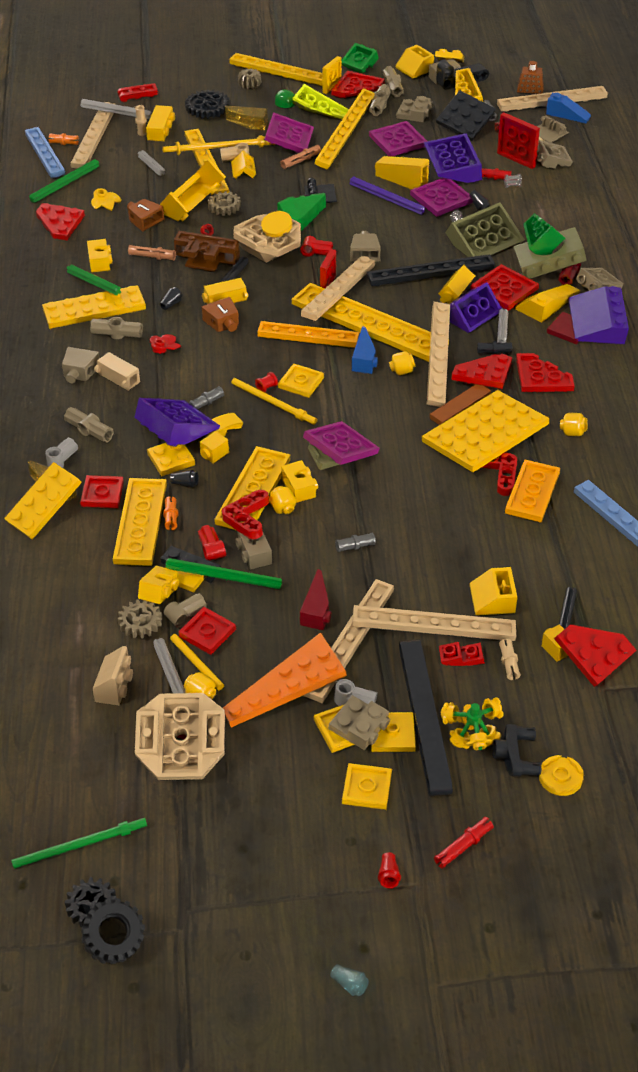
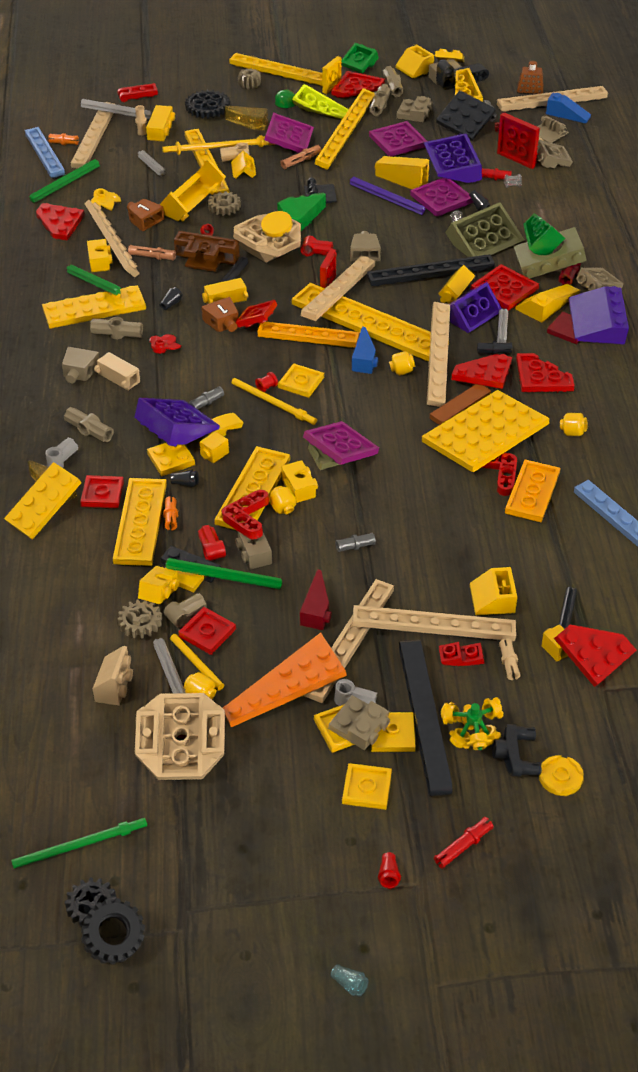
(113, 240): none -> tan plate
(256, 314): none -> red plate

